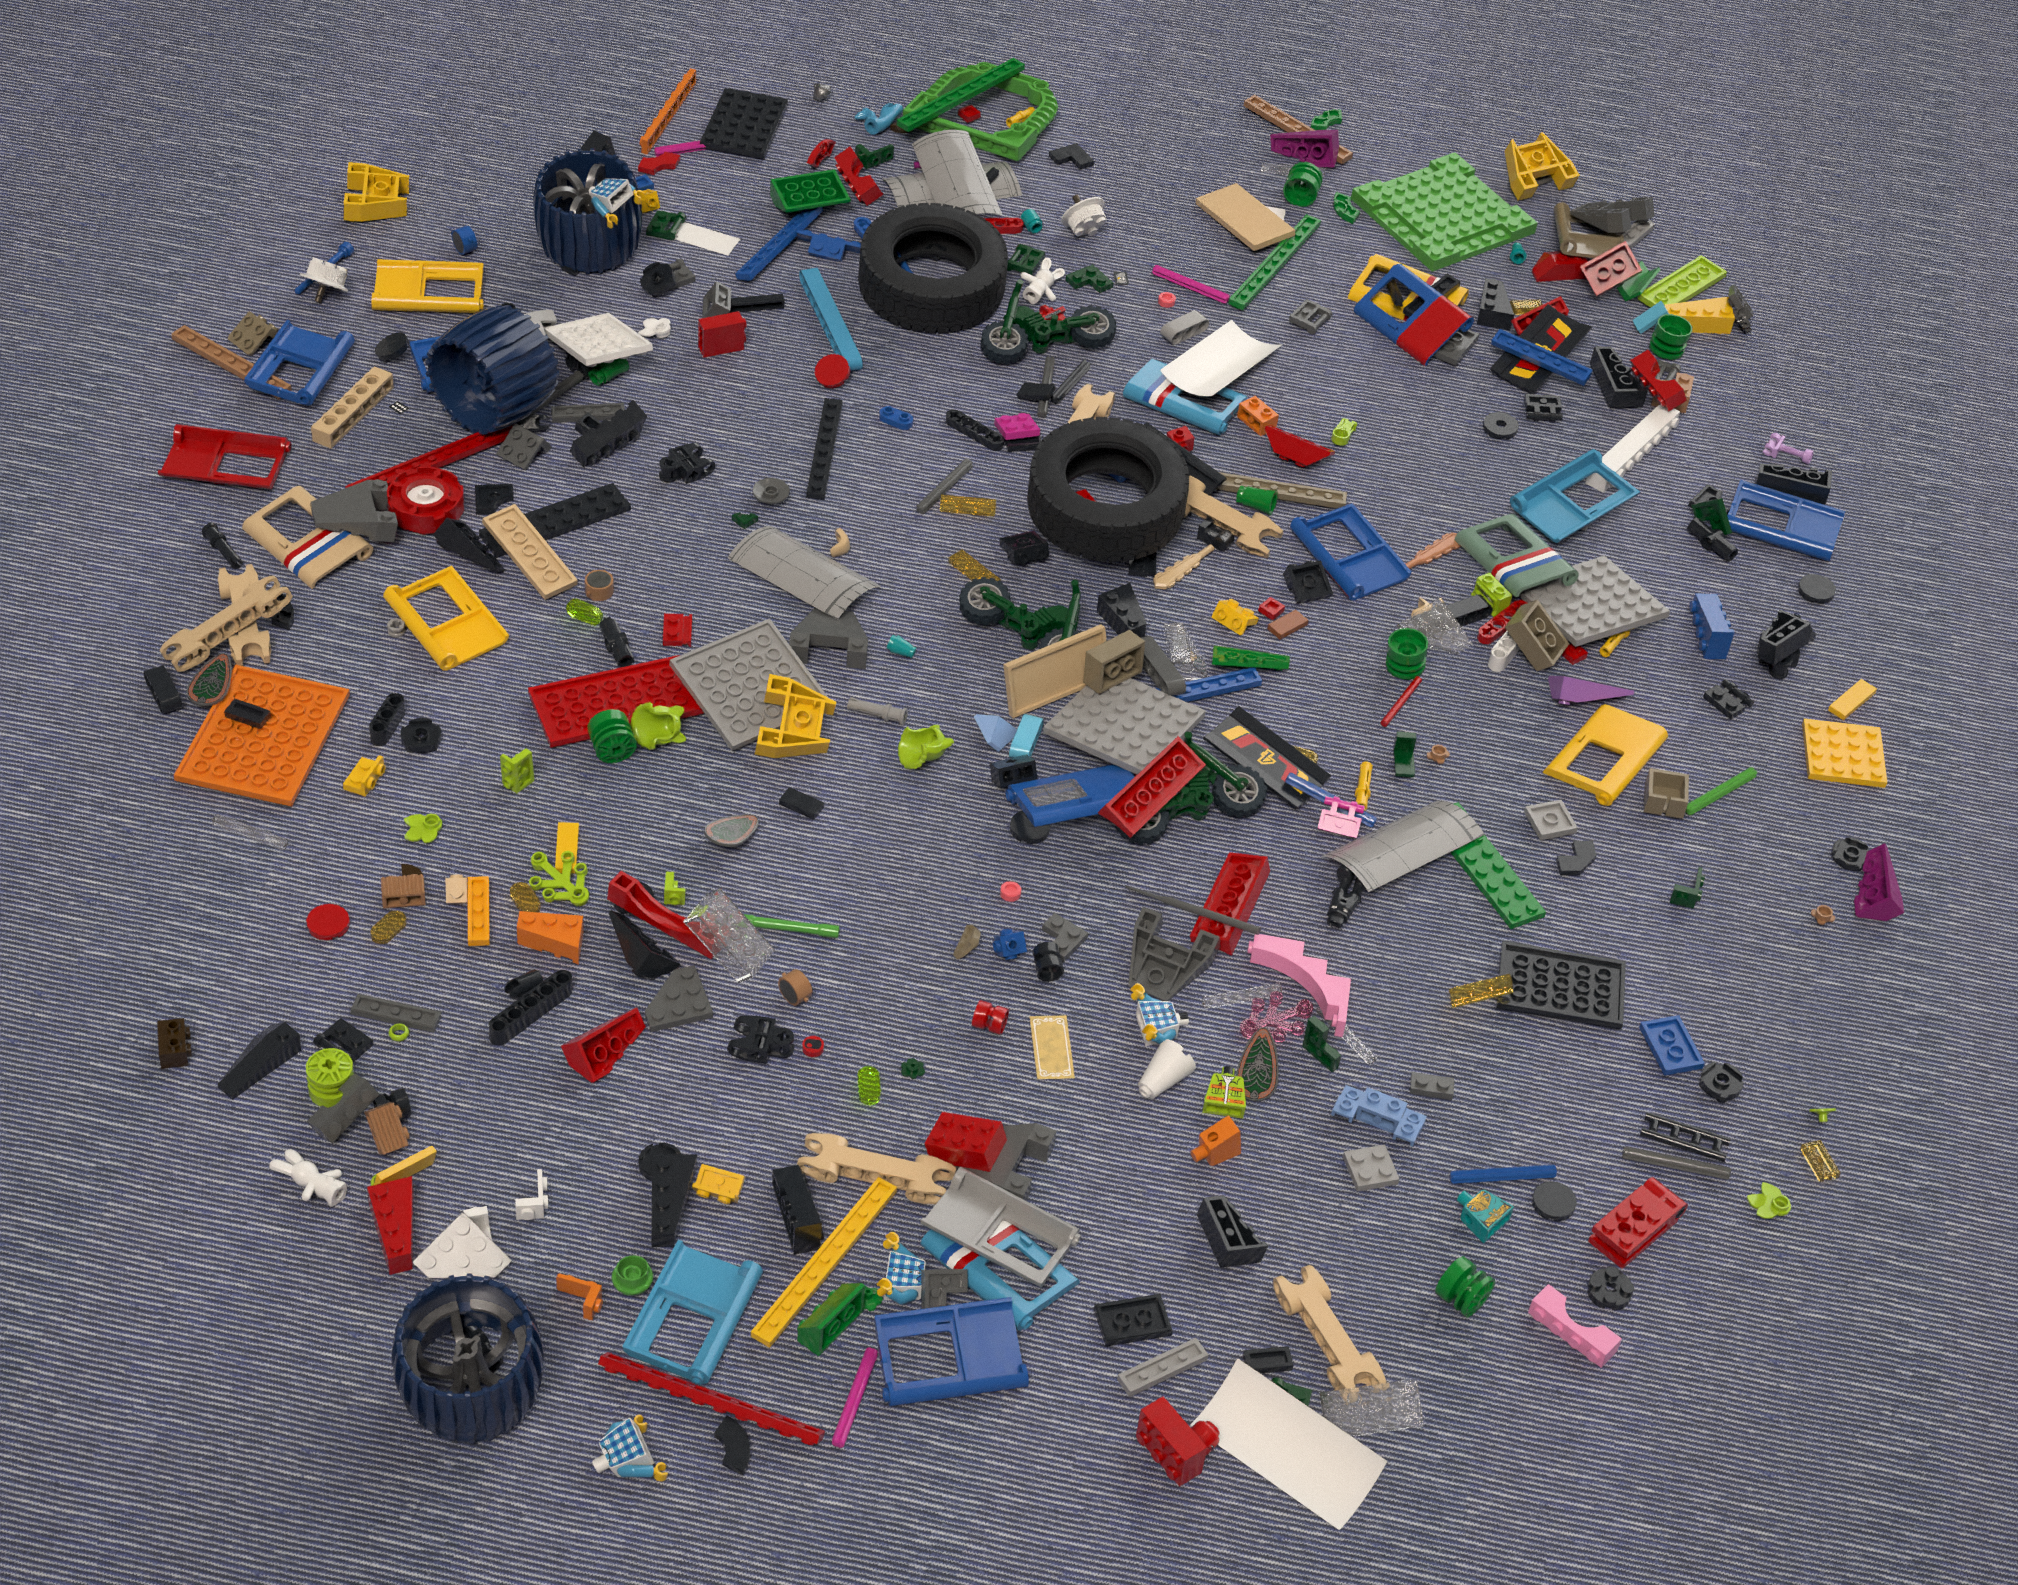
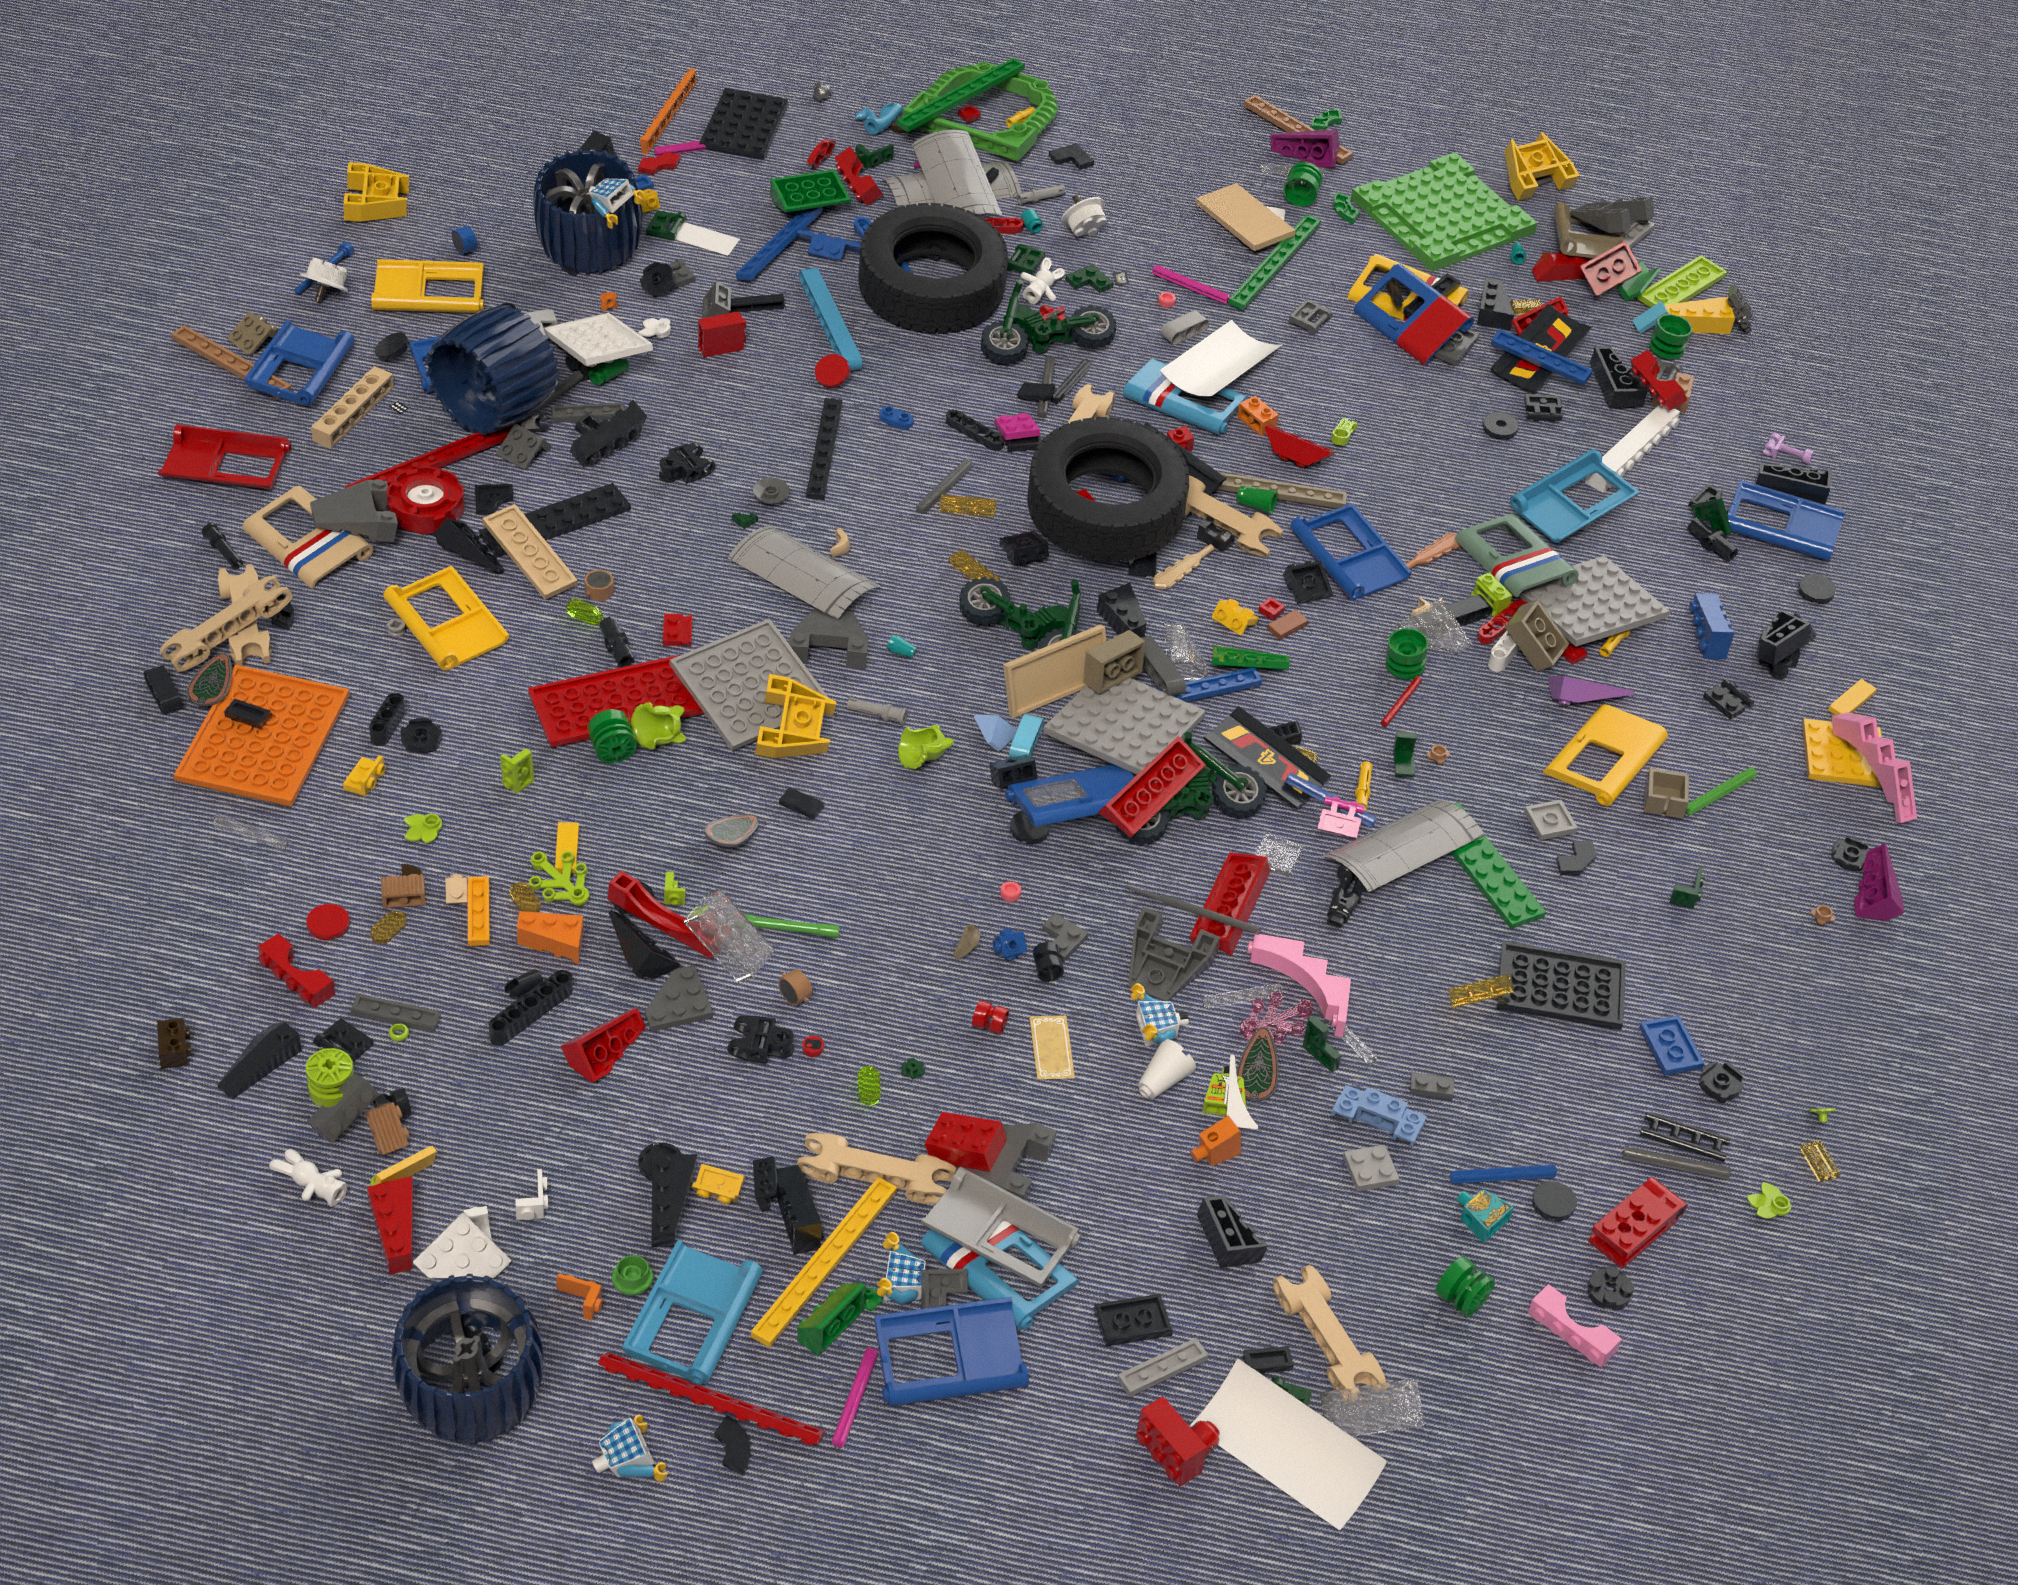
(311, 986): none -> red arch
(608, 296): none -> orange plate
(765, 1181): none -> black bracket
(1035, 195): none -> light grey pin
(1236, 1107): none -> white sticker
(1280, 852): none -> clear tile
(1289, 732): none -> black slope
(1879, 752): none -> bright pink arch

